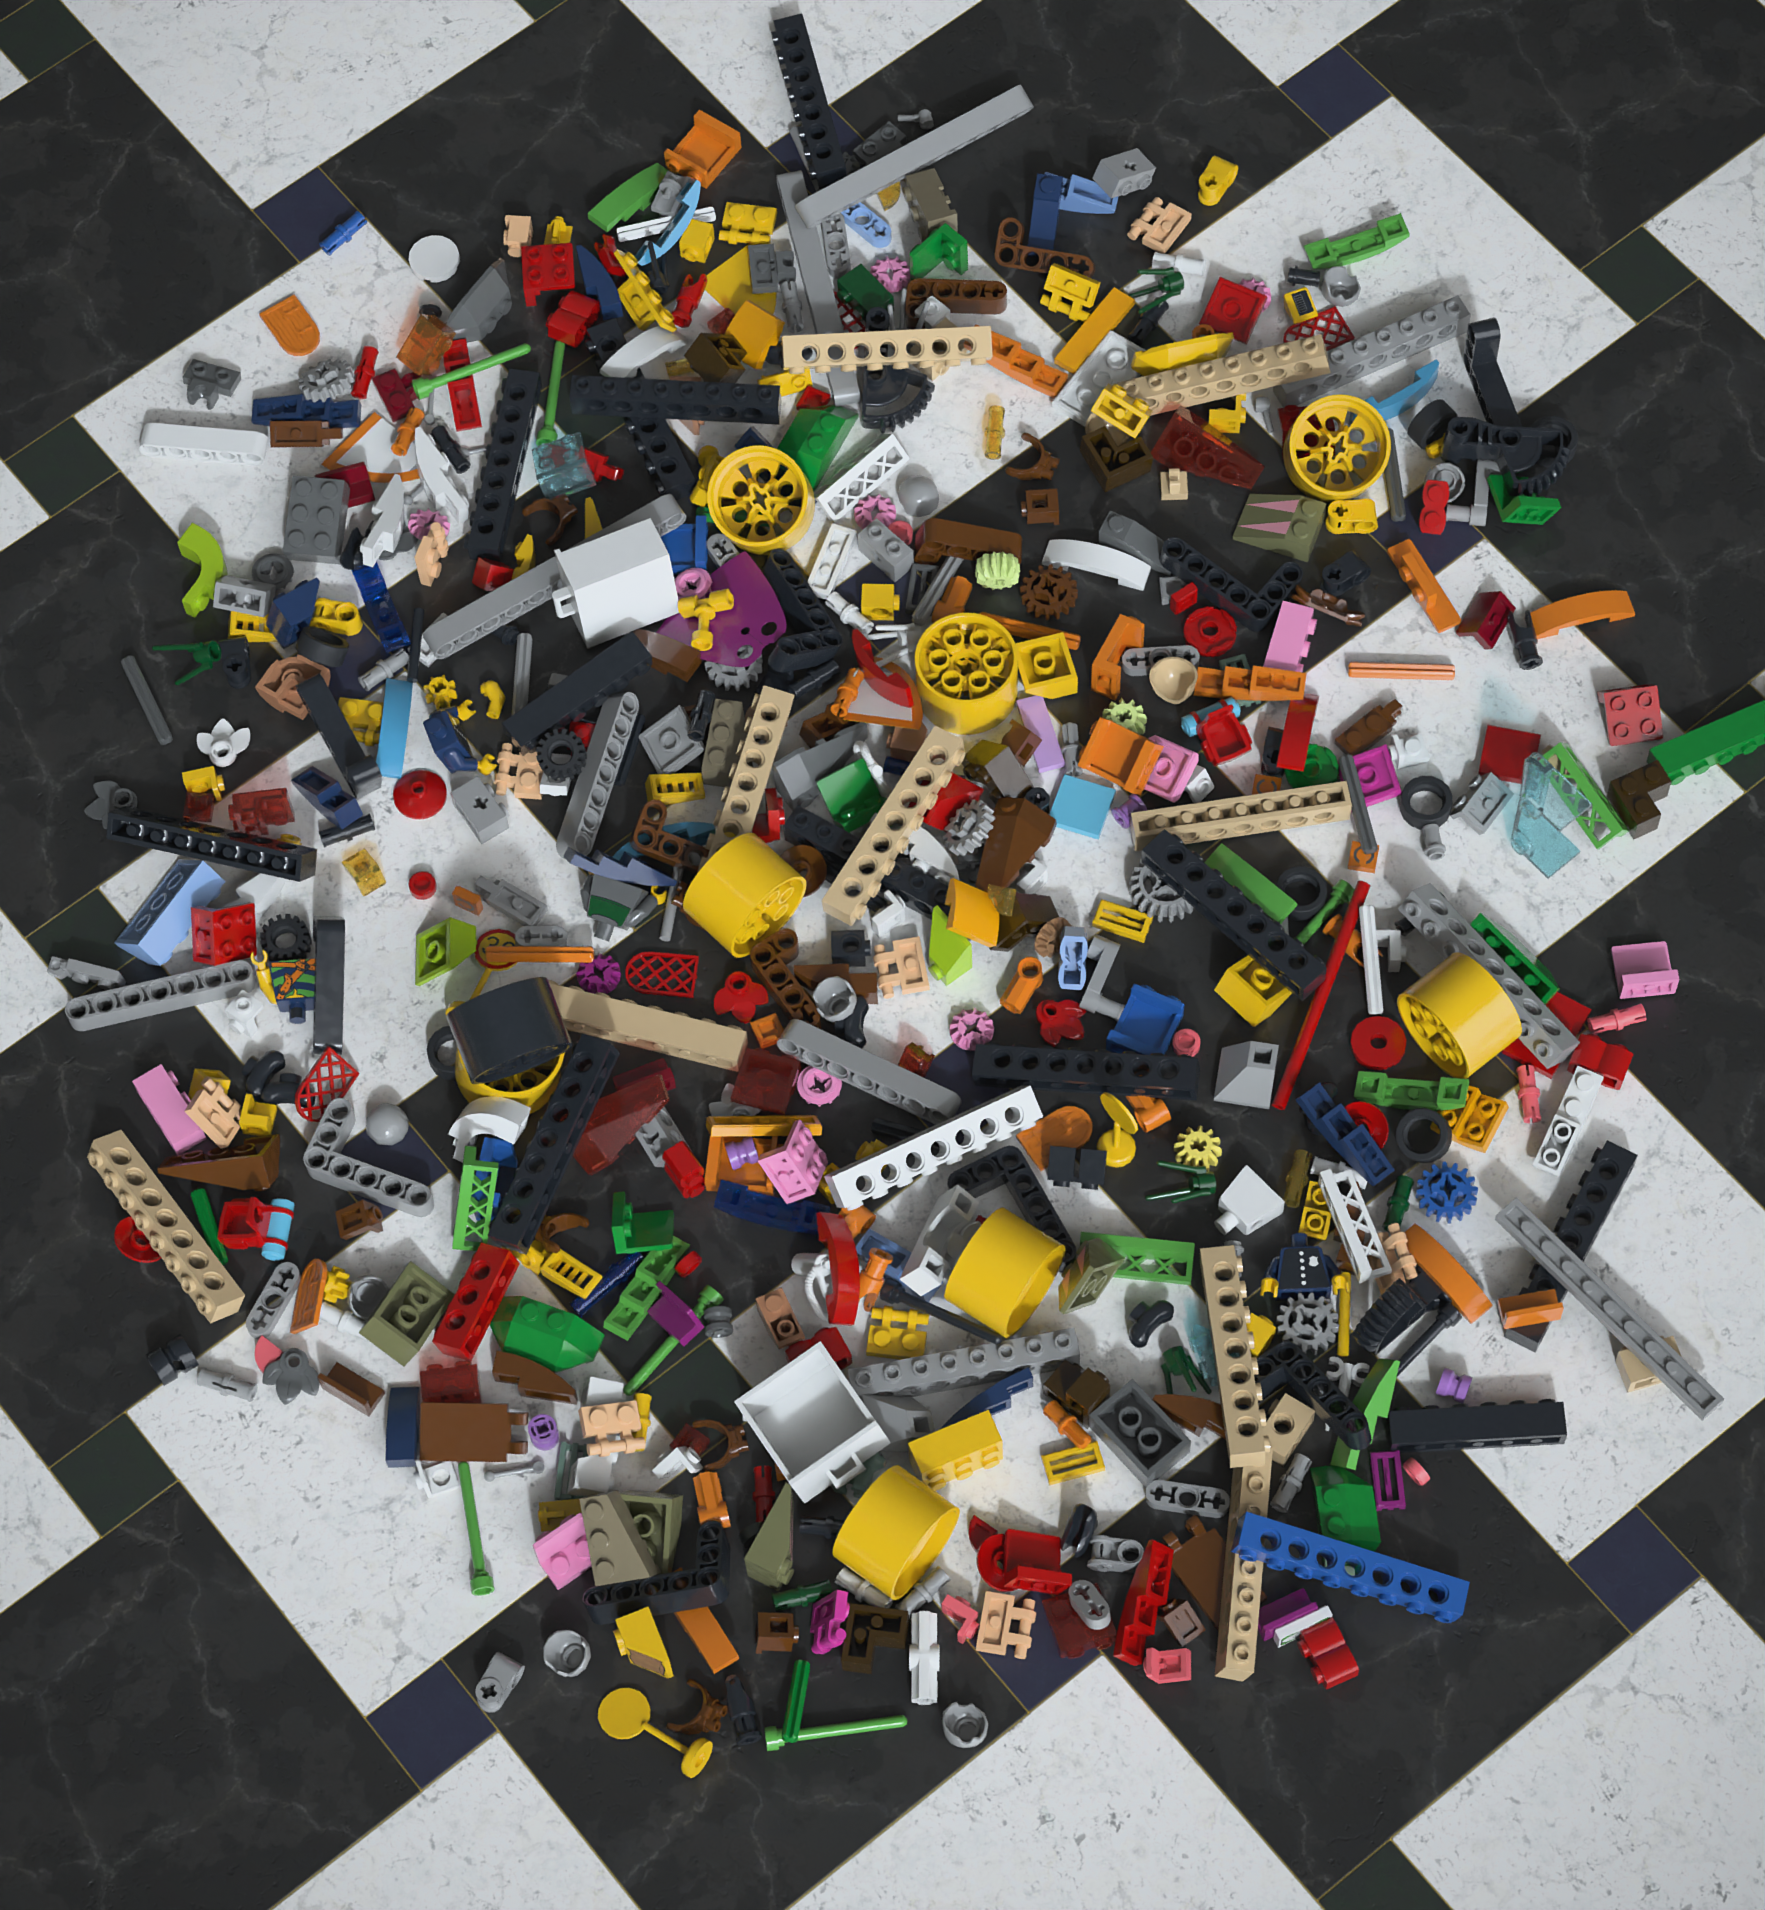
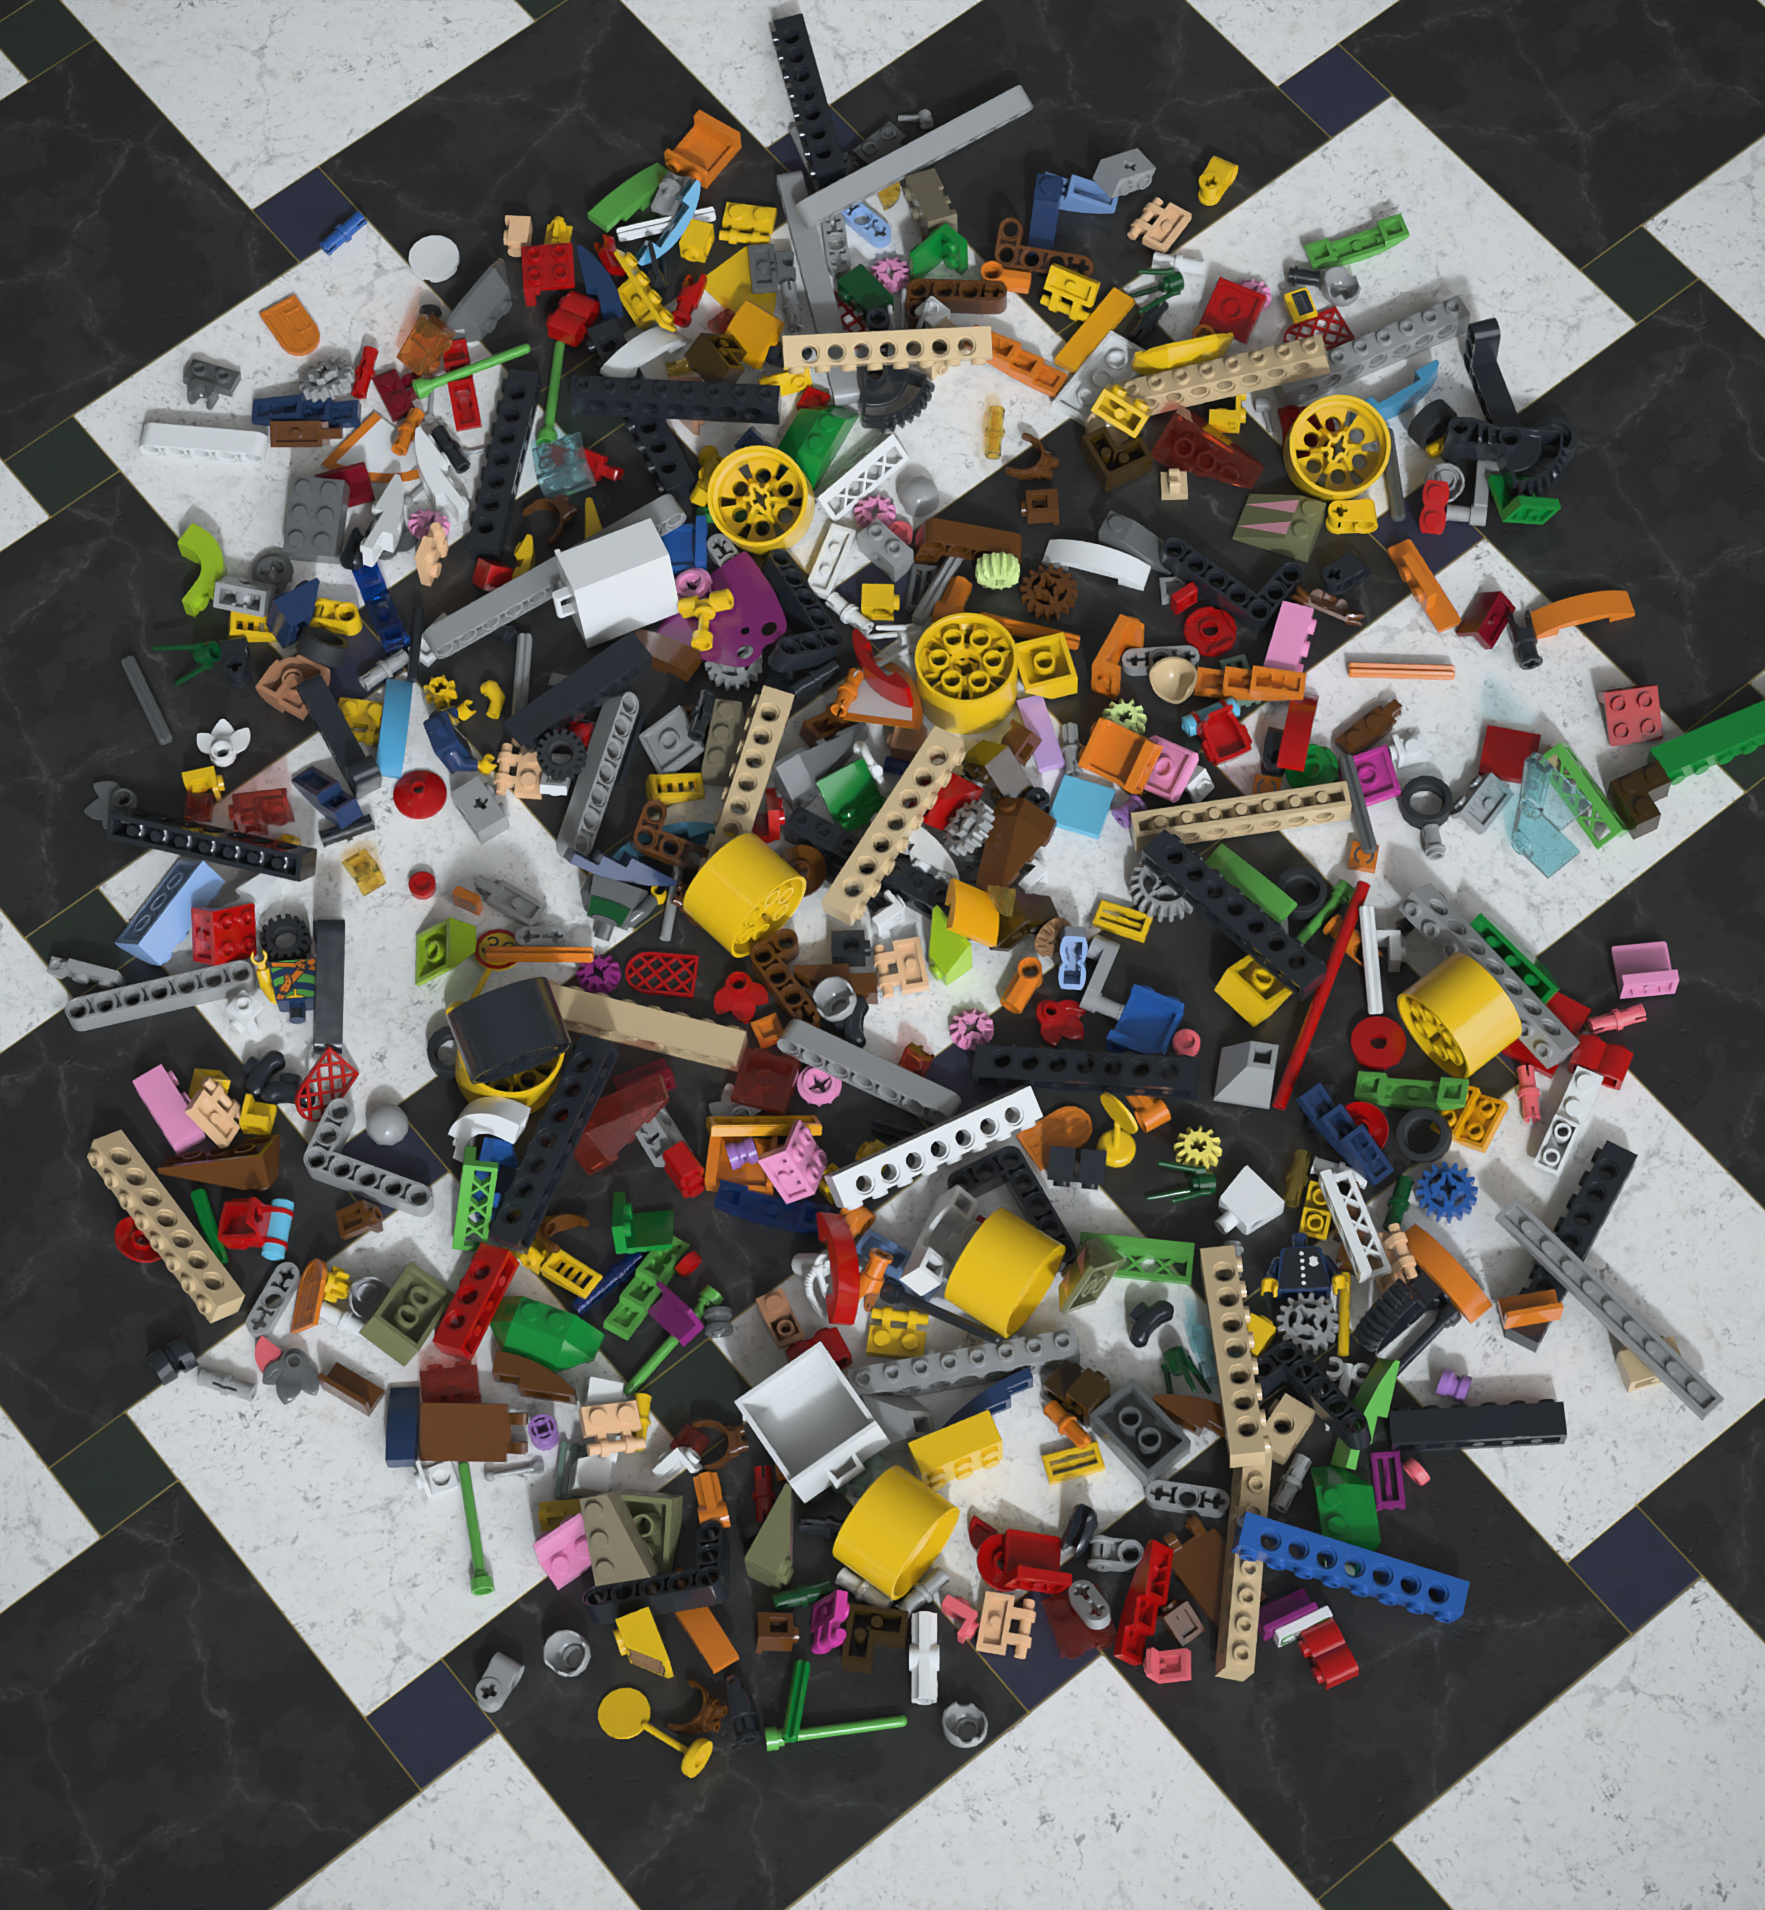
(1014, 279): none -> orange piece

